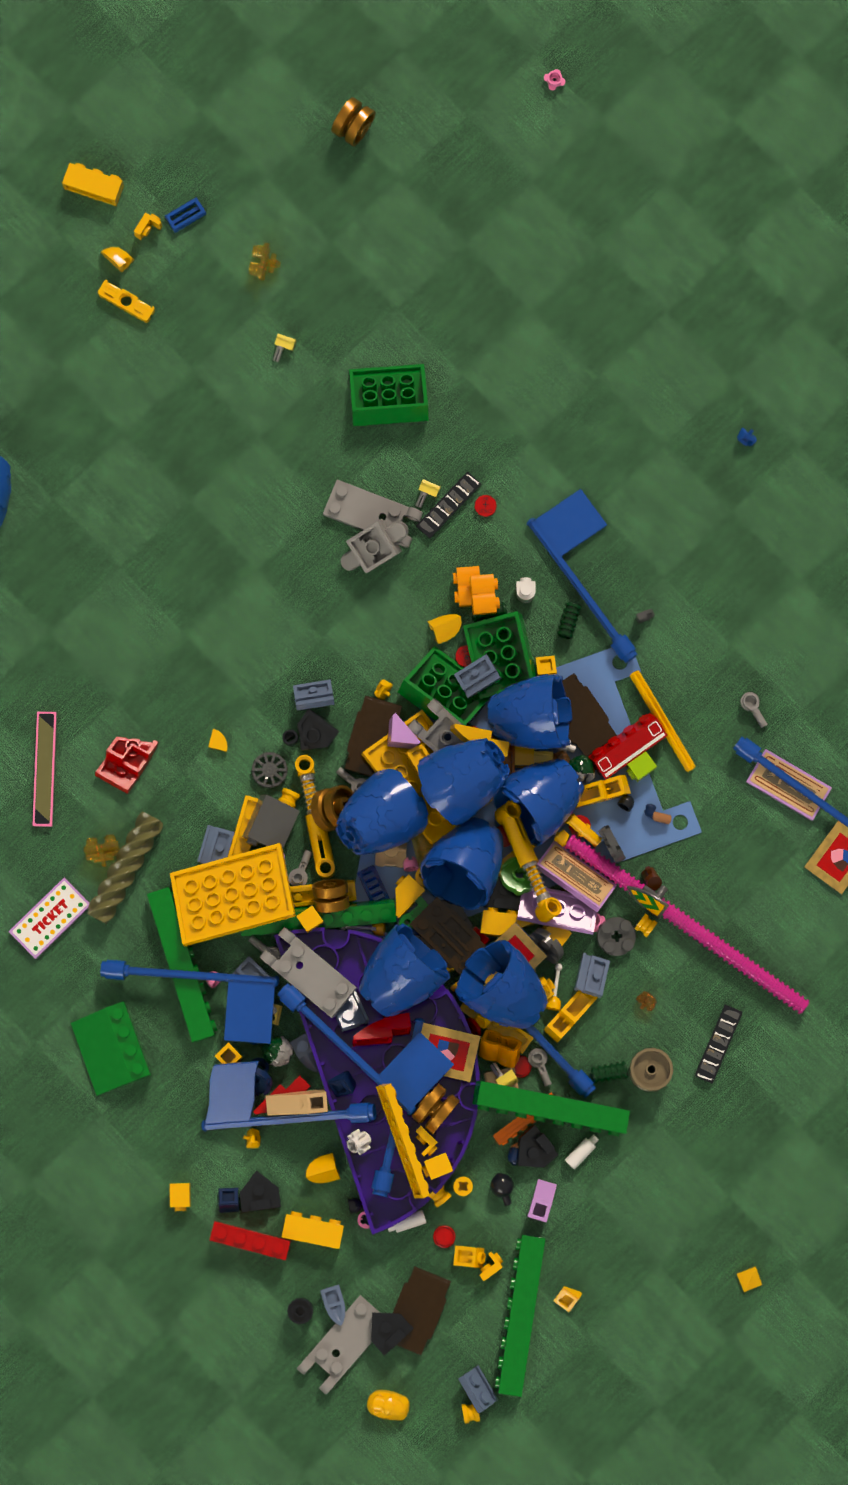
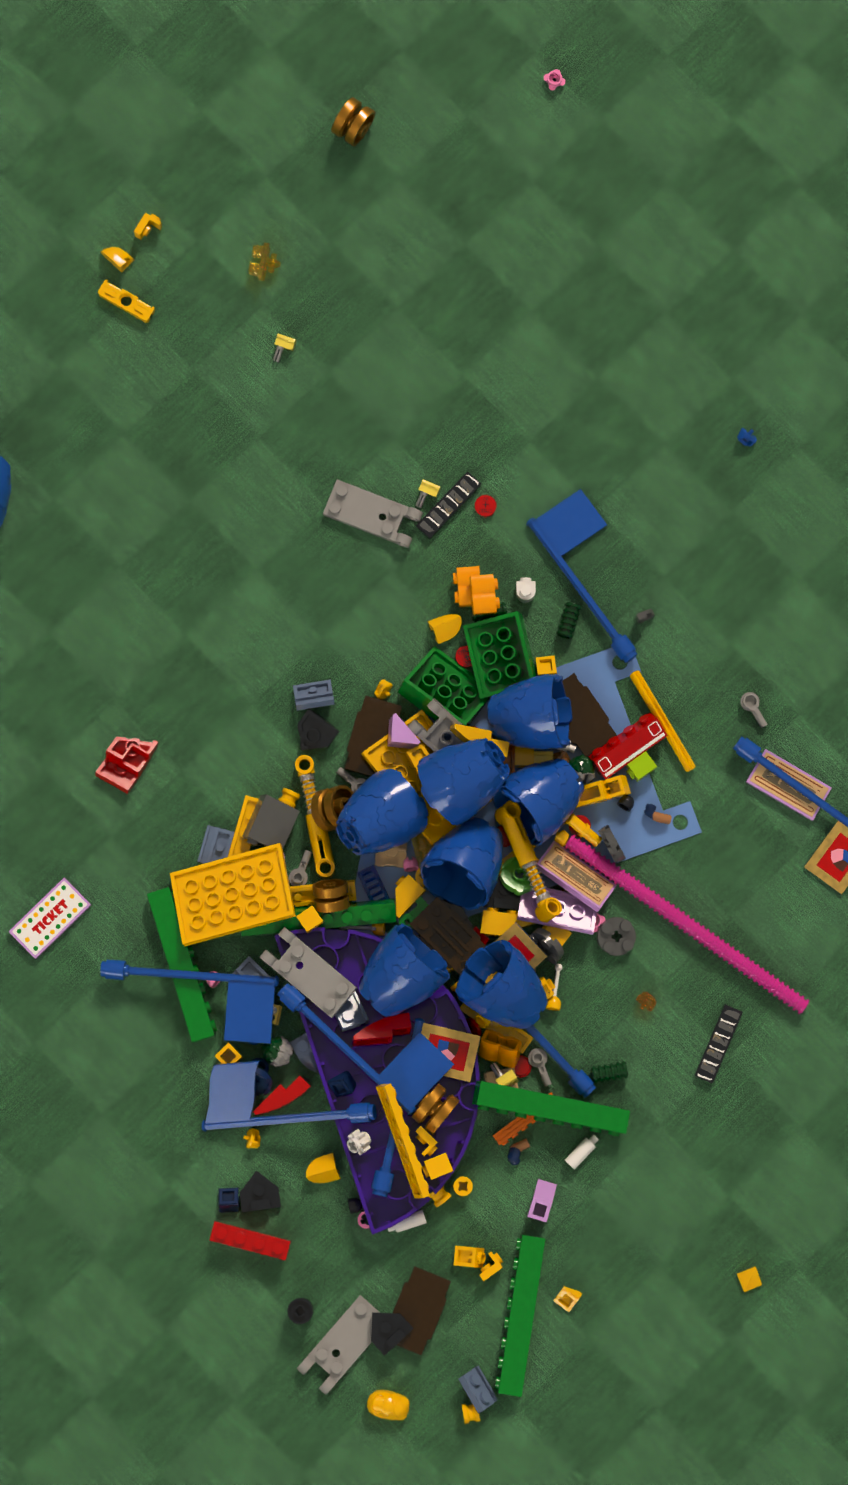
(44, 769): olive tile -> none
(93, 184): yellow brick -> none
(101, 852): clear yellow hips -> none
(111, 1048): green slope -> none
(122, 872): olive piece -> none
(180, 1196): yellow brick -> none
(188, 221): blue tile -> none
(218, 741): yellow tile -> none
(262, 947): light grey plate -> none
(269, 770): dark grey wheel -> none
(288, 735): black hinge -> none
(297, 1102): tan slope -> none
(313, 1230): yellow brick -> none
(334, 1303): sand blue plate -> none
(374, 546): light grey brick -> none
(388, 395): green slope -> none
(444, 1236): red piece -> none
(477, 676): sand blue plate -> none
(502, 1186): black piece -> none
(534, 1149): black plate -> none
(569, 1015): yellow slope -> none
(592, 975): sand blue plate -> none
(639, 1069): dark tan wheel -> none
(646, 925): yellow wheel -> none
(650, 899): shield -> none
(651, 878): reddish brown piece -> none

